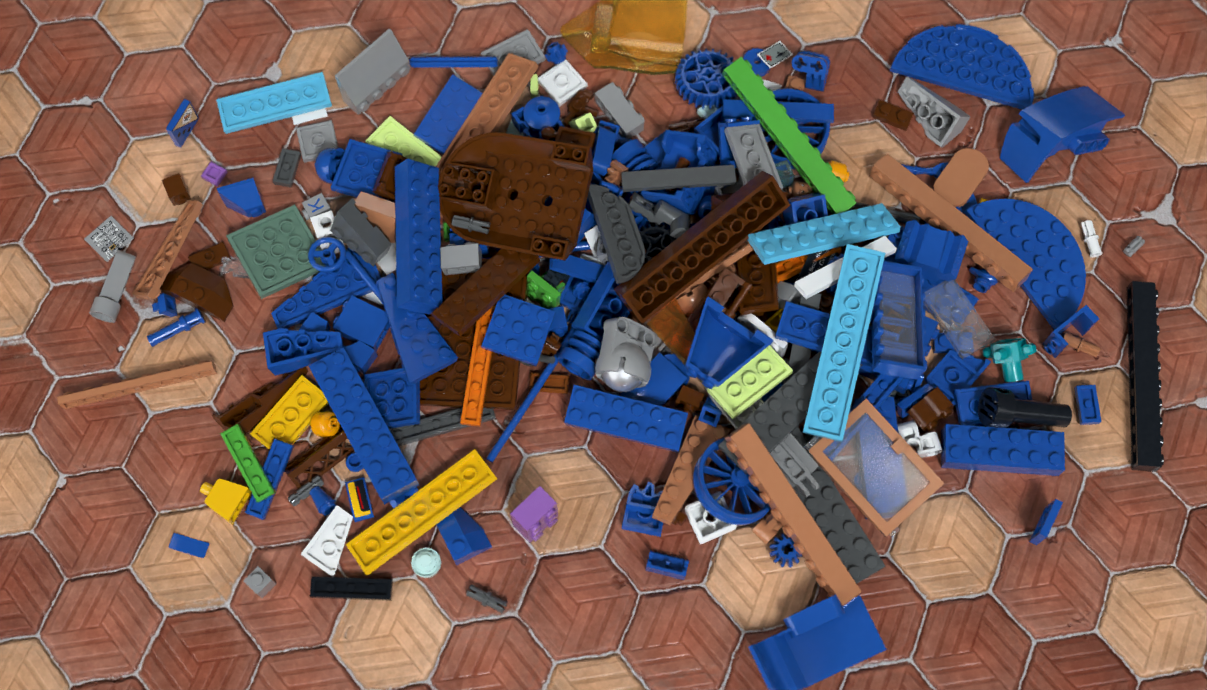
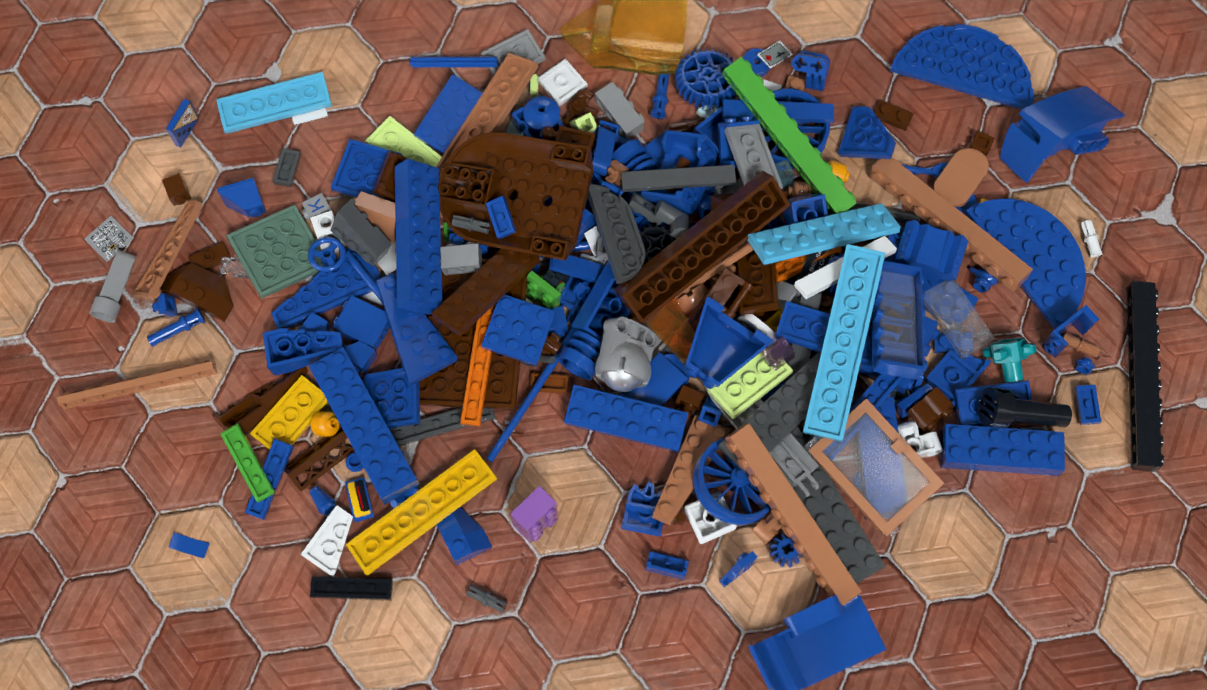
(214, 174): medium lavender tile -> none
(226, 498): yellow torso -> none
(259, 582): light grey brick -> none
(303, 492): dark grey axle -> none
(316, 138): light grey tile -> none
(328, 163): blue cylinder -> none
(372, 72): light grey slope -> none
(426, 562): light aqua plate -> none
(501, 217): none -> blue plate
(556, 53): blue gear -> none
(660, 99): none -> blue pin
(742, 564): none -> blue wing
(778, 354): none -> clear purple brick
(866, 136): none -> blue plate
(936, 115): light grey wedge -> none
(982, 143): none -> reddish brown plate
(1046, 522): blue tile -> none
(1084, 365): none -> blue plate
(1134, 246): light grey piece -> none

